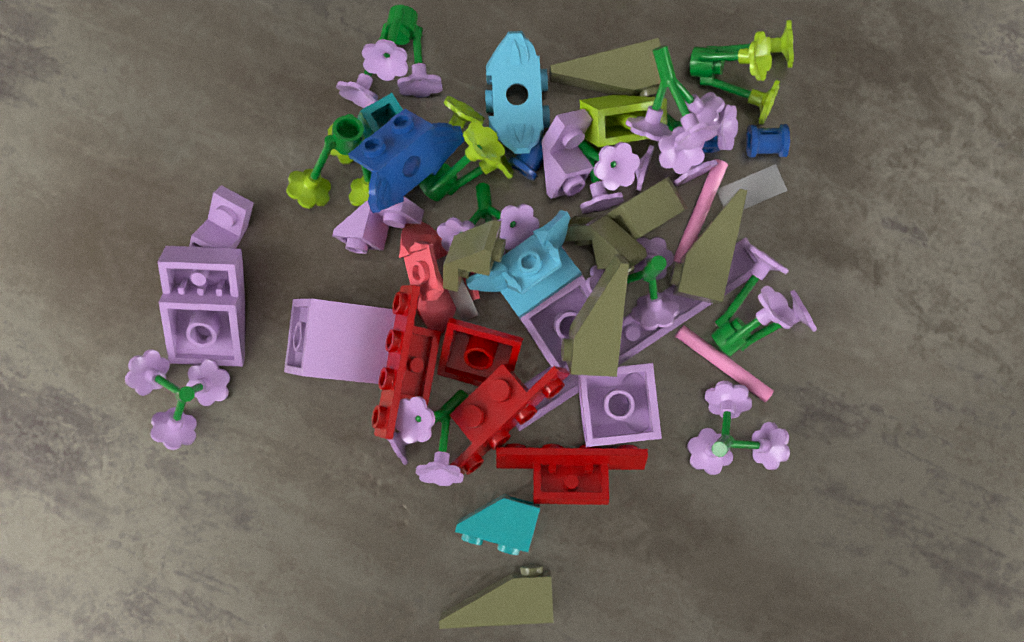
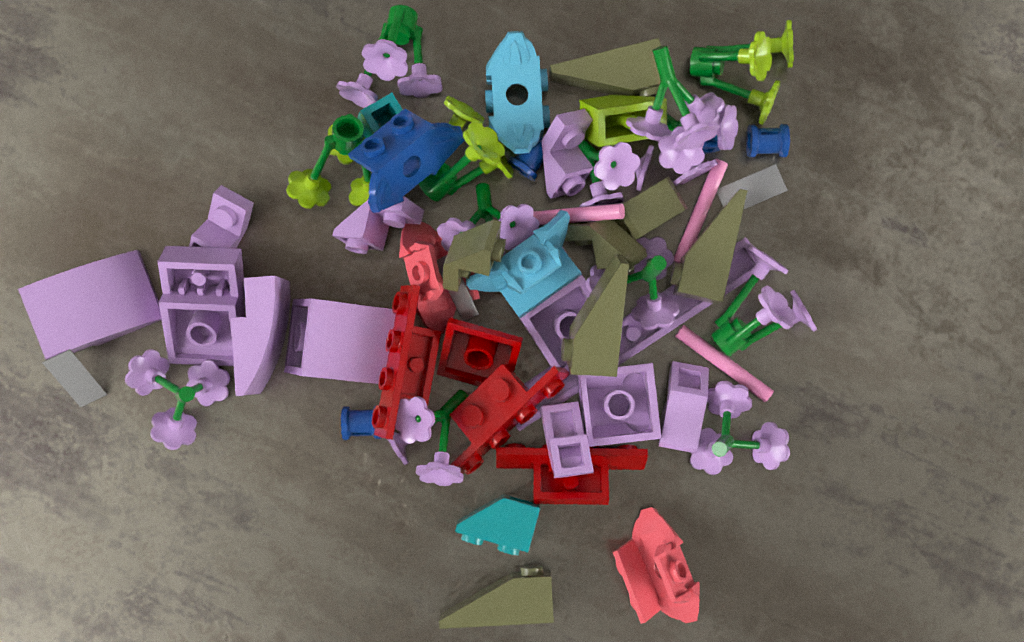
(74, 378): none -> light grey sticker
(91, 304): none -> lavender slope
(261, 334): none -> lavender slope
(356, 423): none -> blue bush
(566, 440): none -> lavender slope
(584, 214): none -> bright pink bar
(669, 590): none -> coral piece
(684, 407): none -> lavender slope

